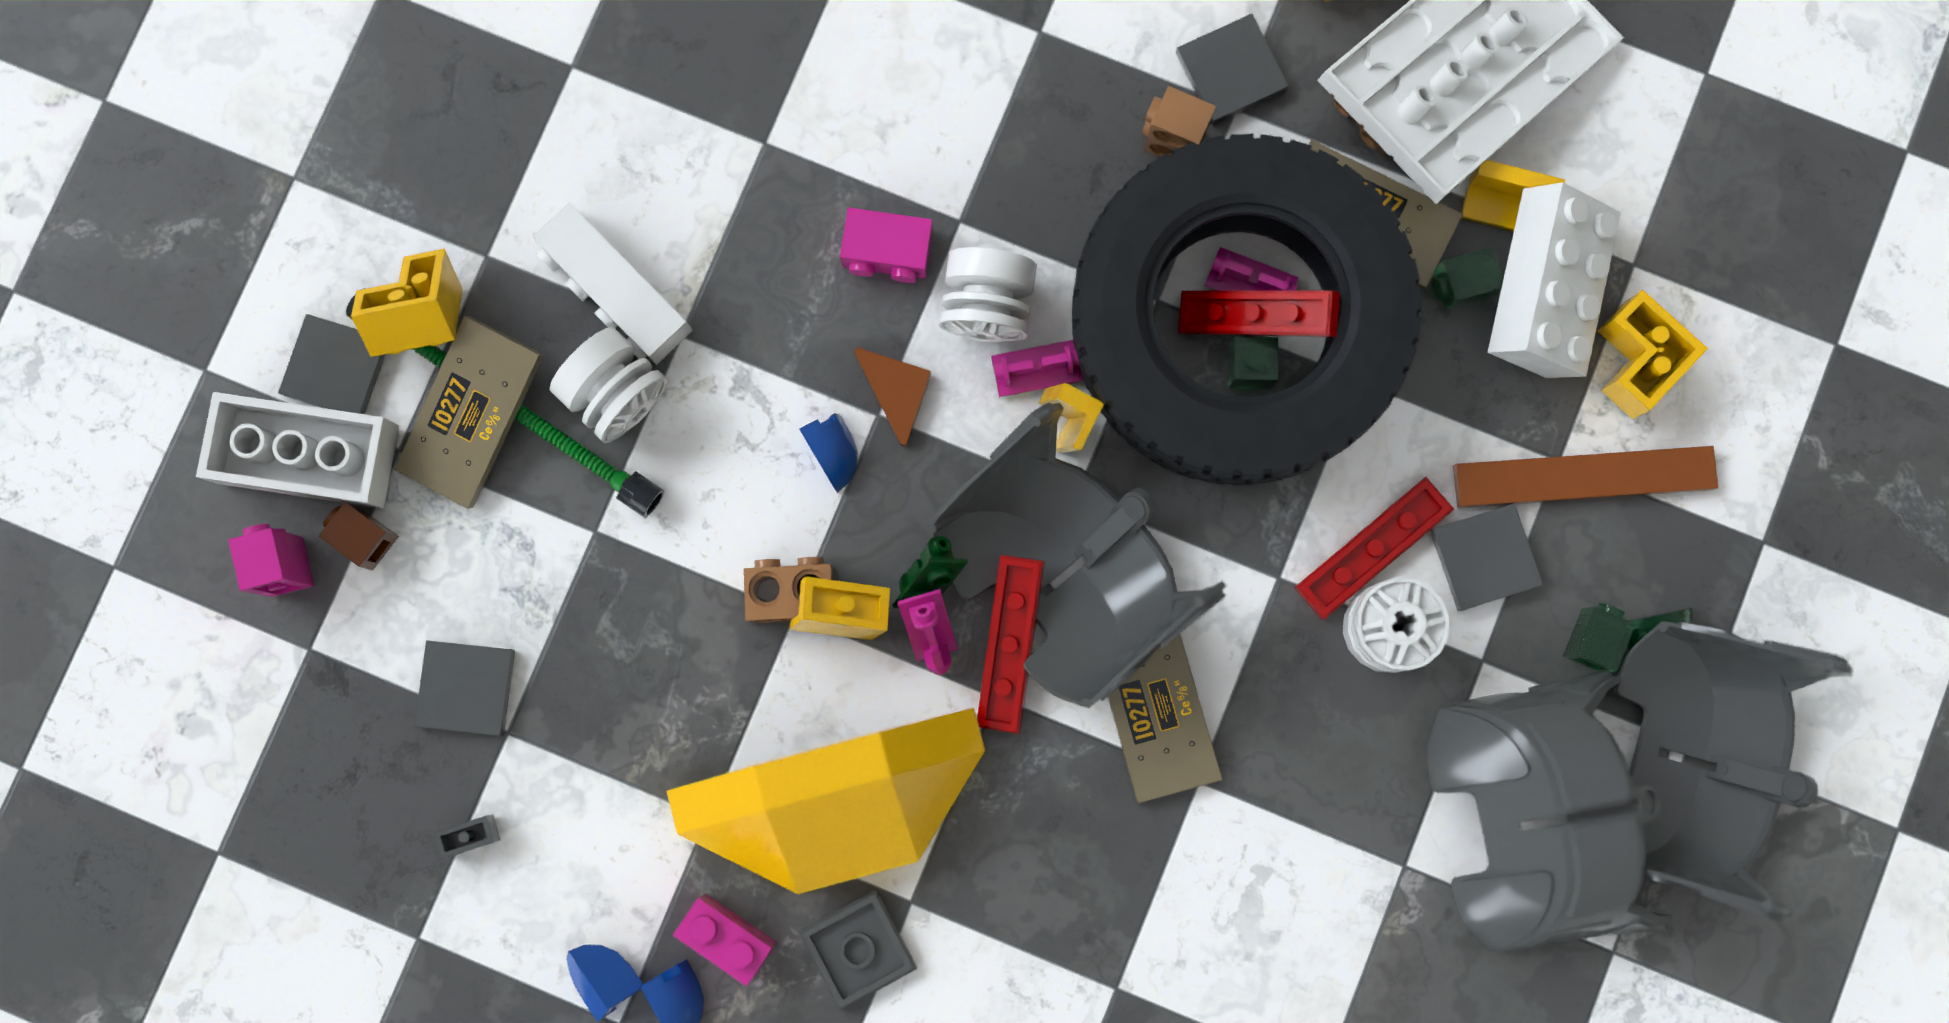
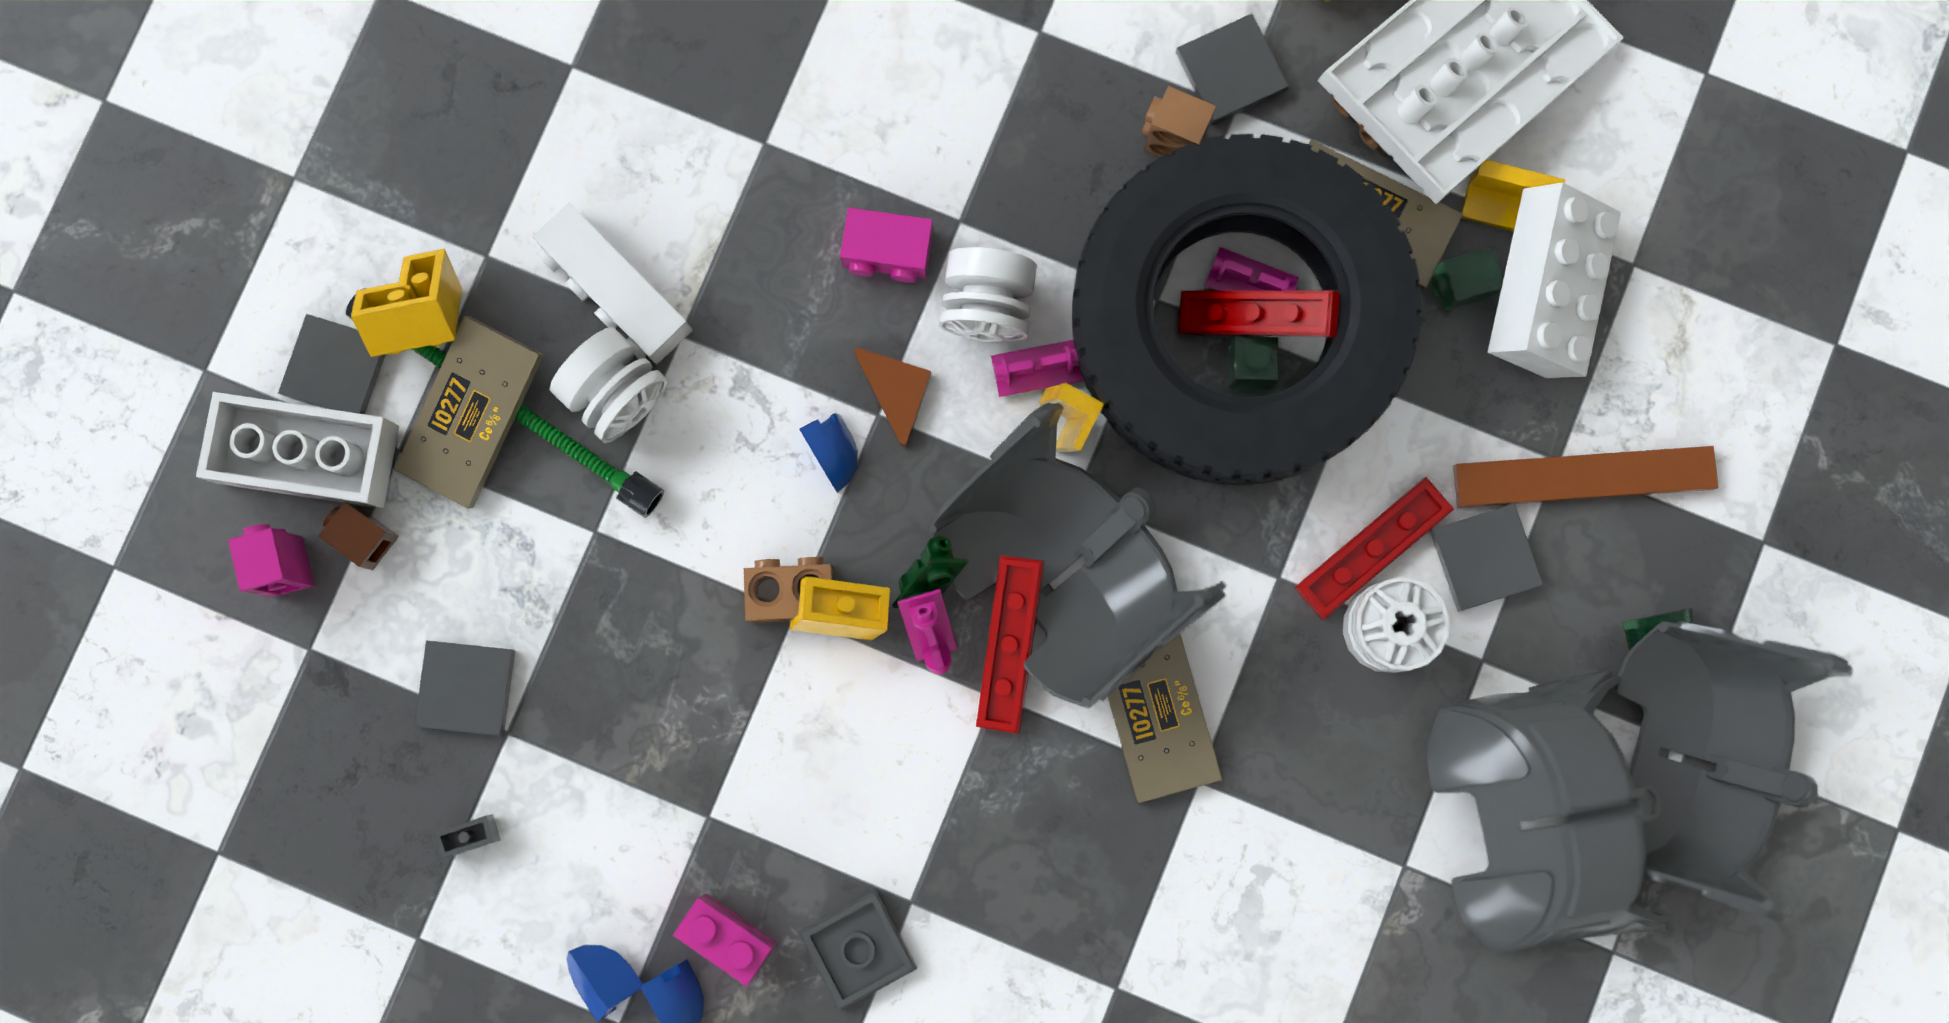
(836, 806): yellow panel -> none
(1600, 638): clear green brick -> none
(1657, 353): yellow brick -> none

